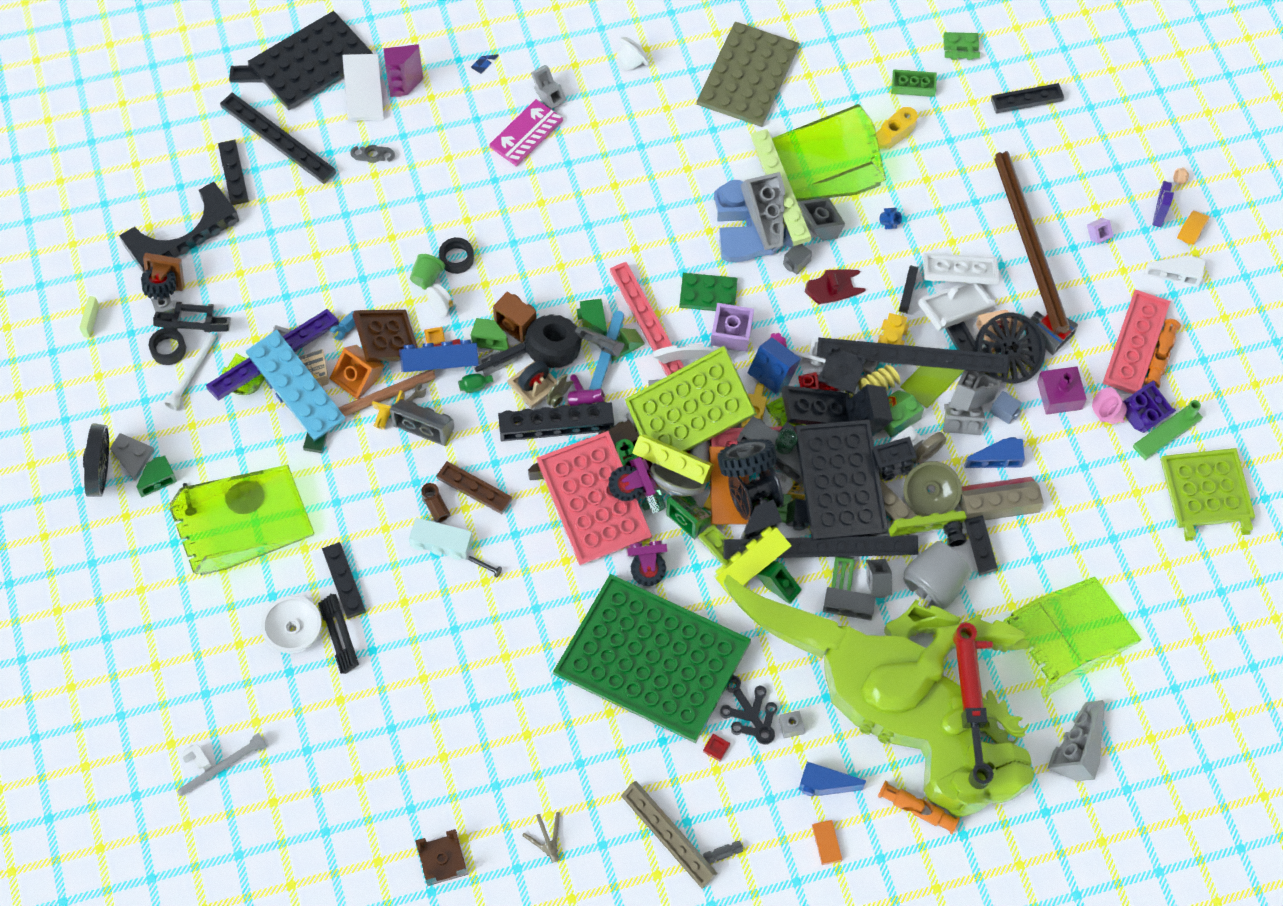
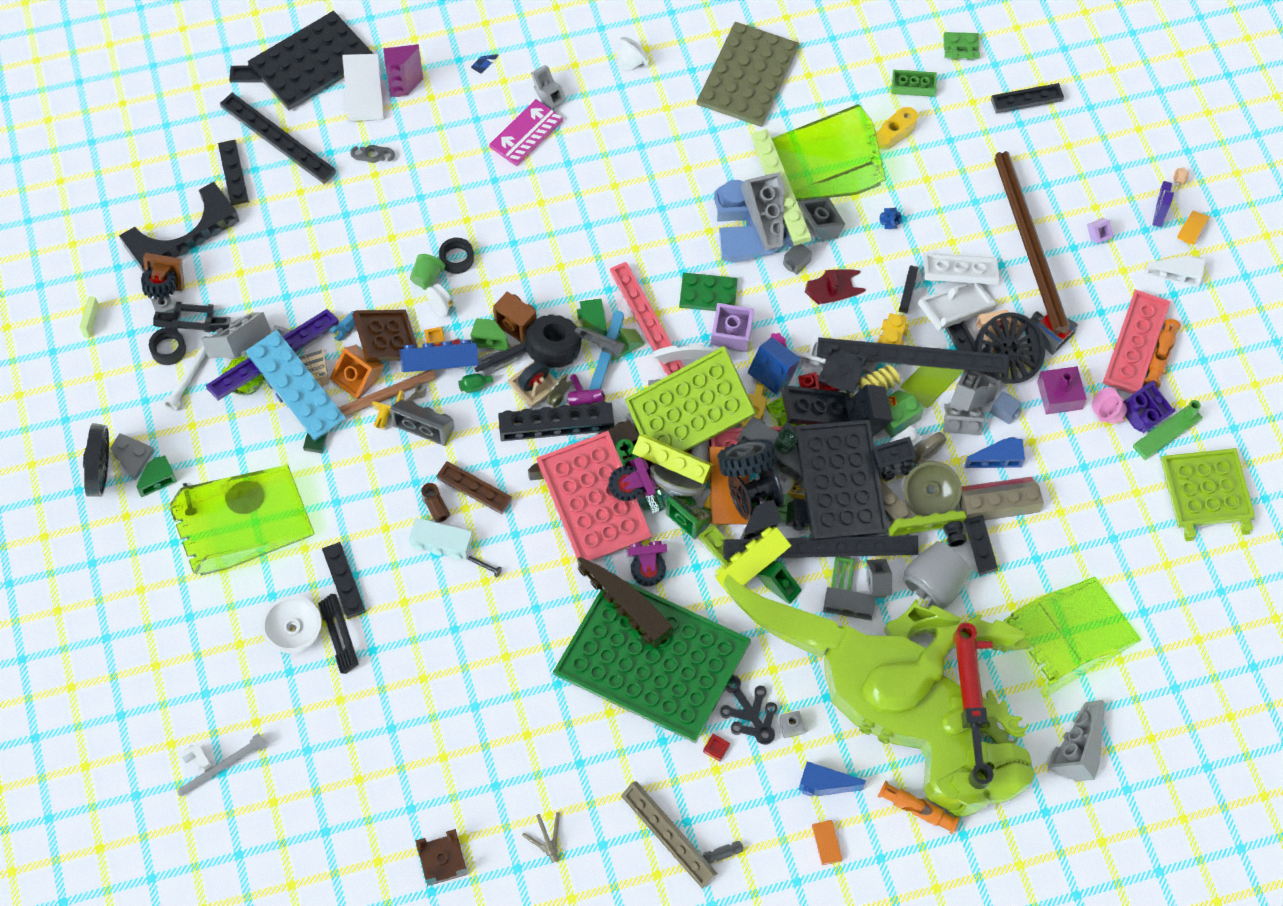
(237, 337): none -> light grey wedge
(628, 603): none -> dark brown slope

